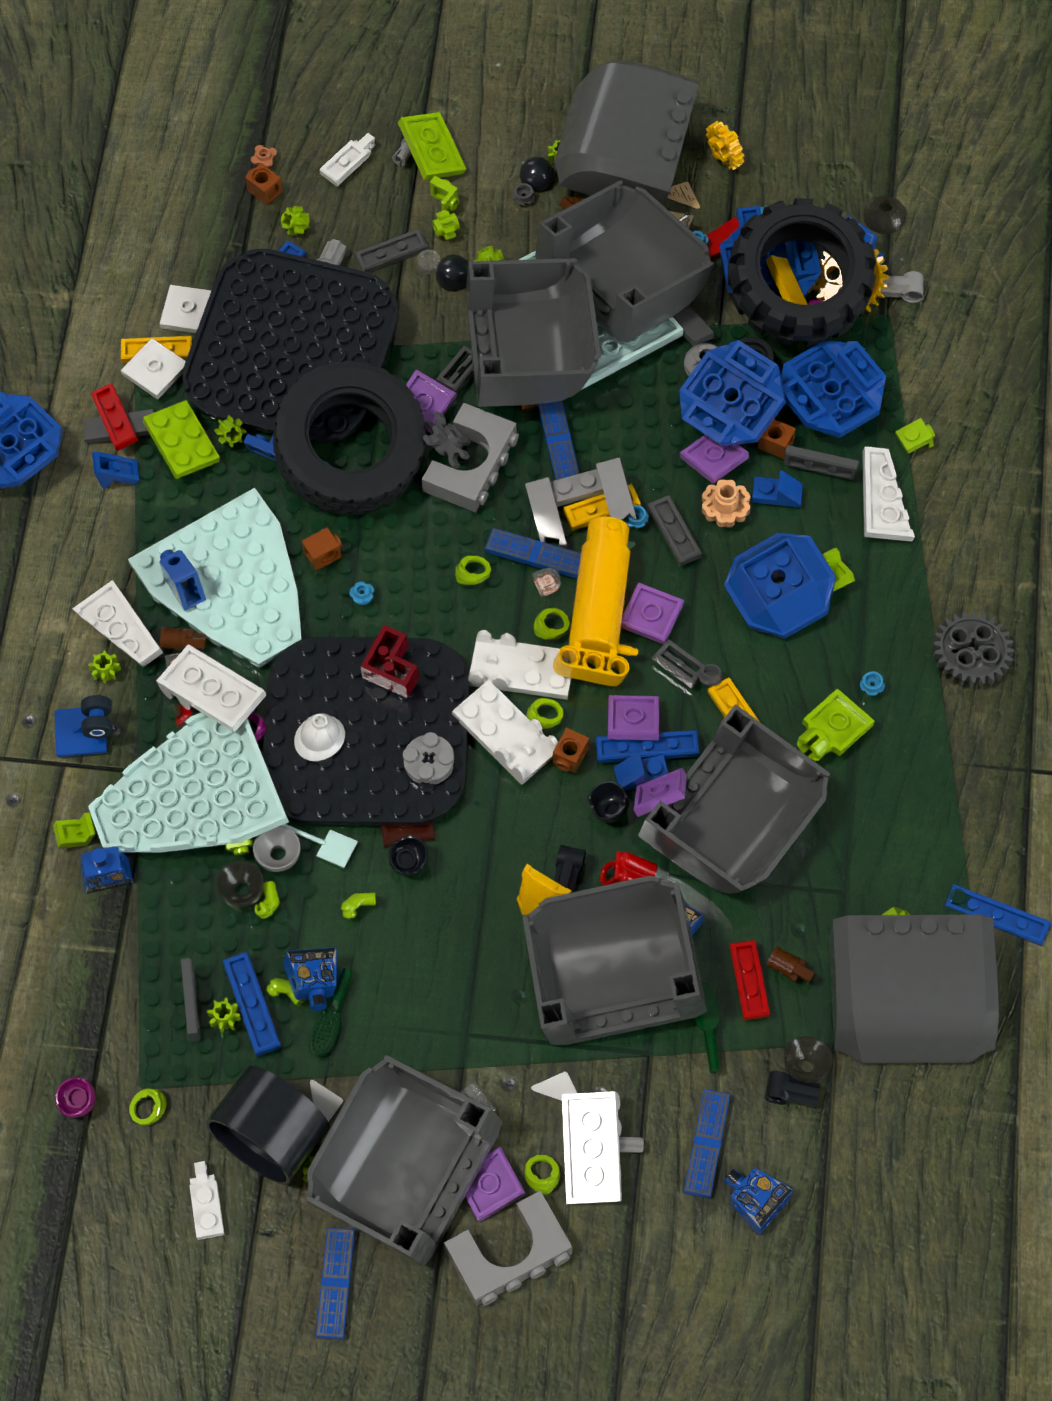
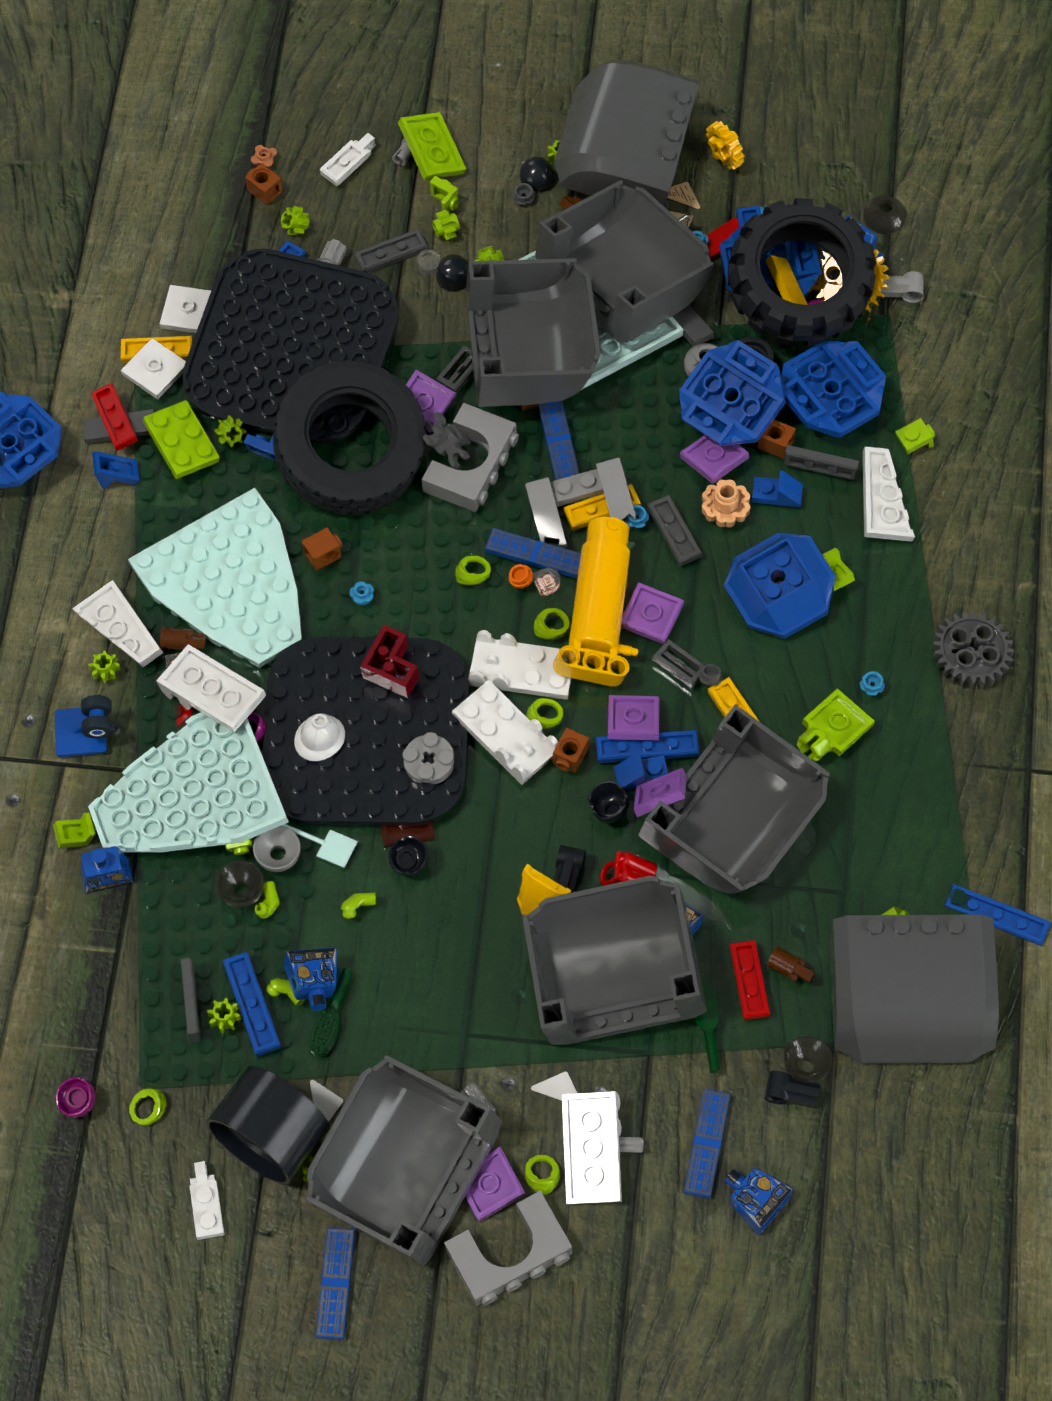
(178, 569): blue torso -> none
(520, 576): none -> orange plate

